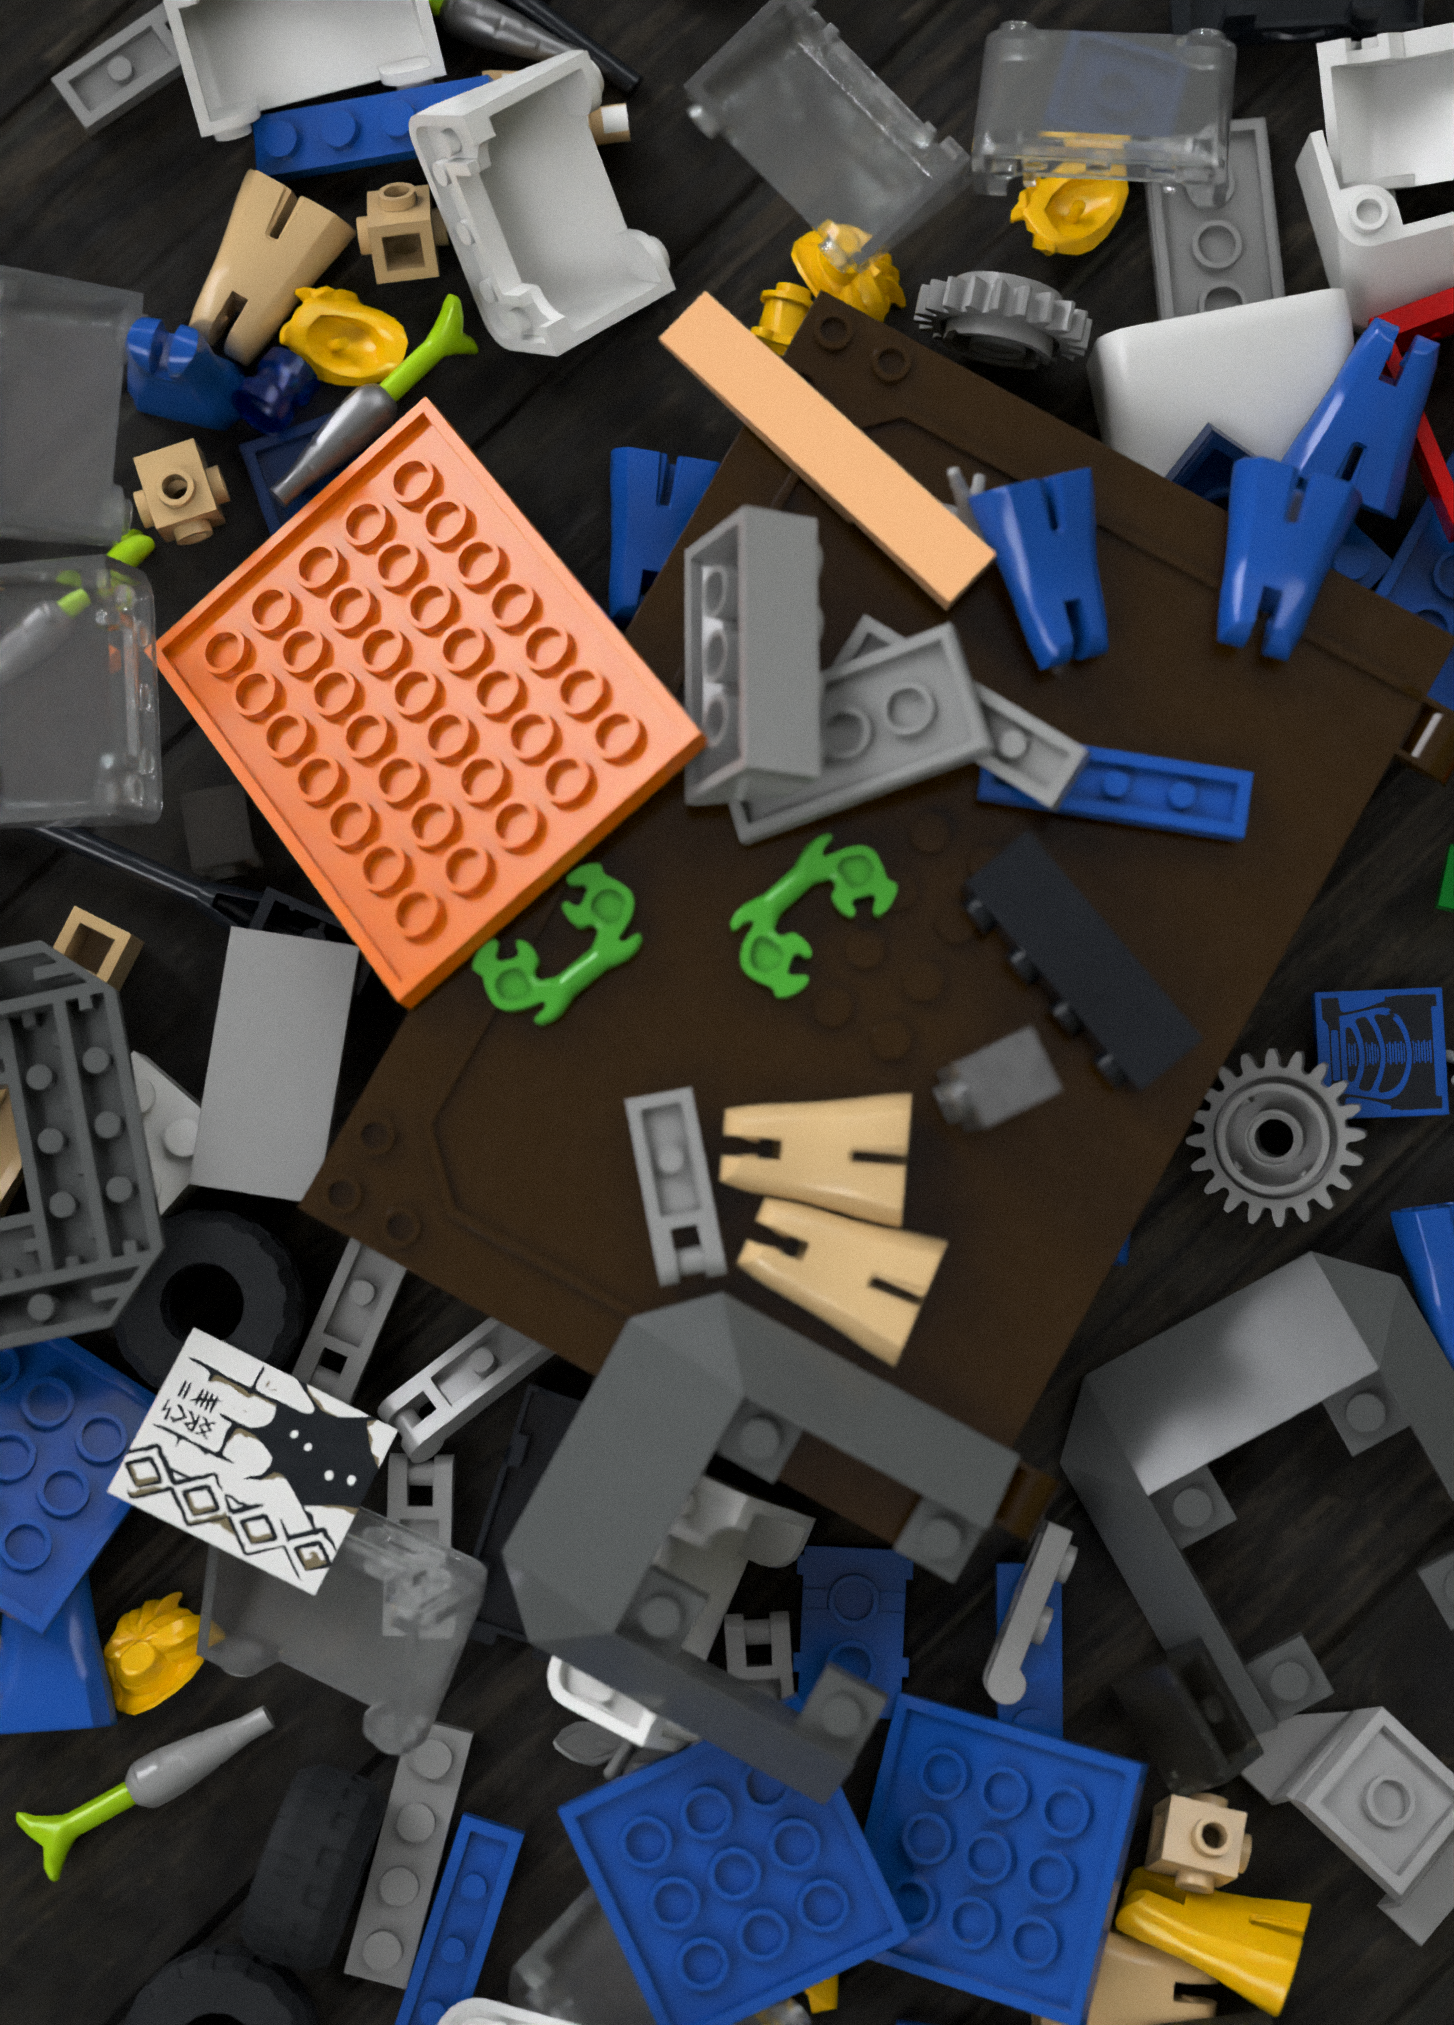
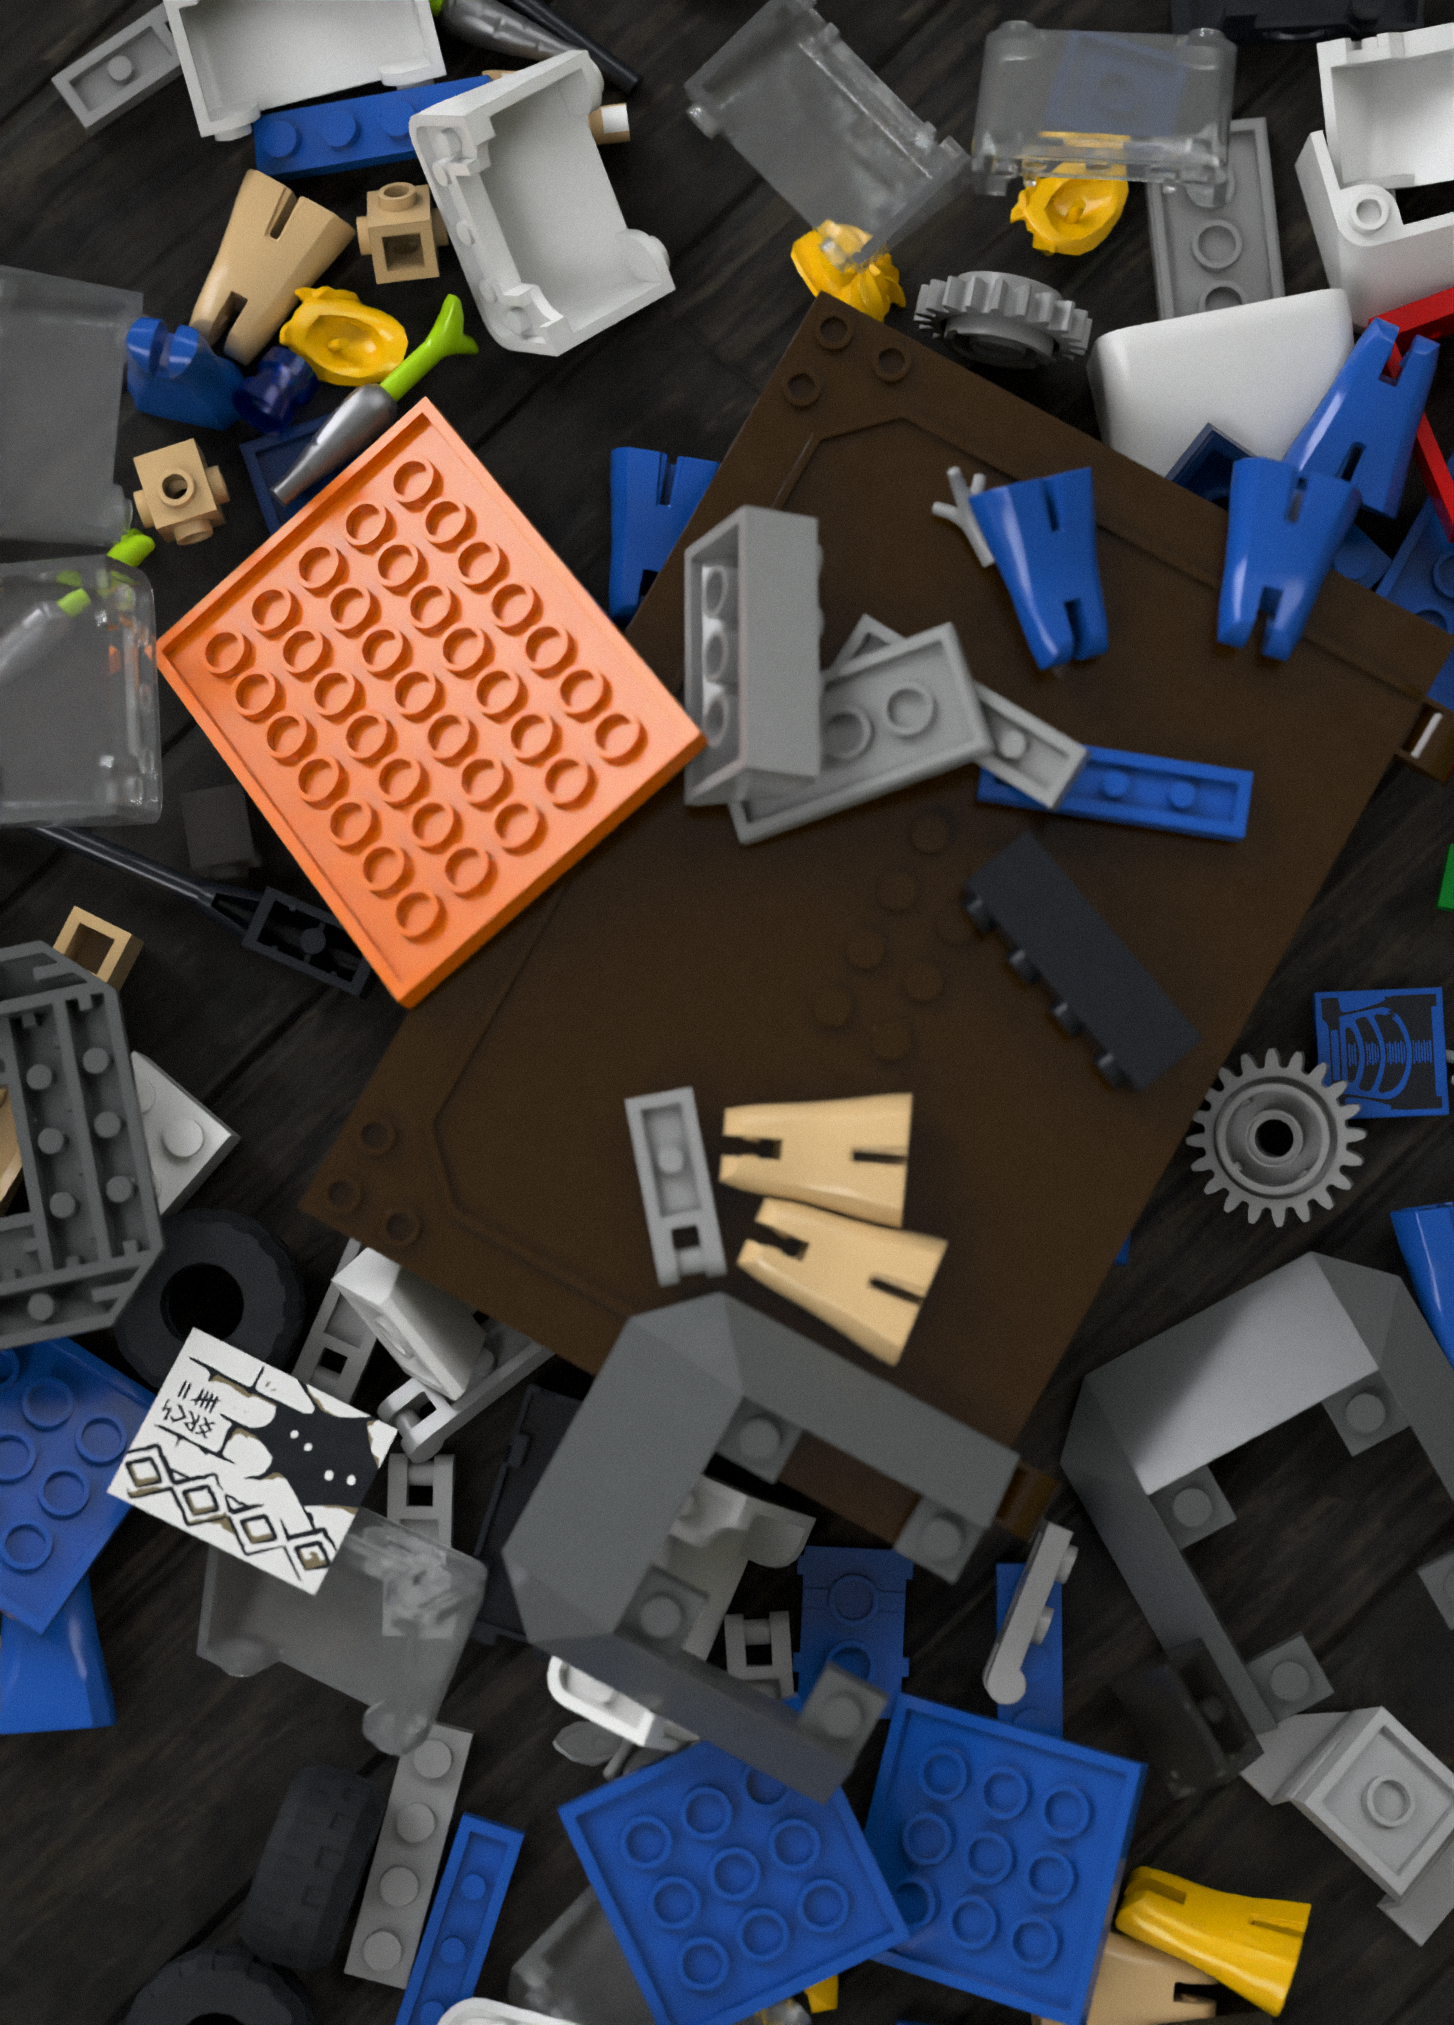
(148, 1783): light grey piece -> none
(152, 1654): yellow hat -> none
(274, 1063): light grey tile -> none
(415, 1321): none -> white slope
(514, 982): bright green helmet -> none
(782, 315): yellow brick -> none
(828, 451): light nougat slope -> none
(855, 874): bright green helmet -> none
(995, 1082): flat silver brick -> none
(1198, 1842): tan brick -> none

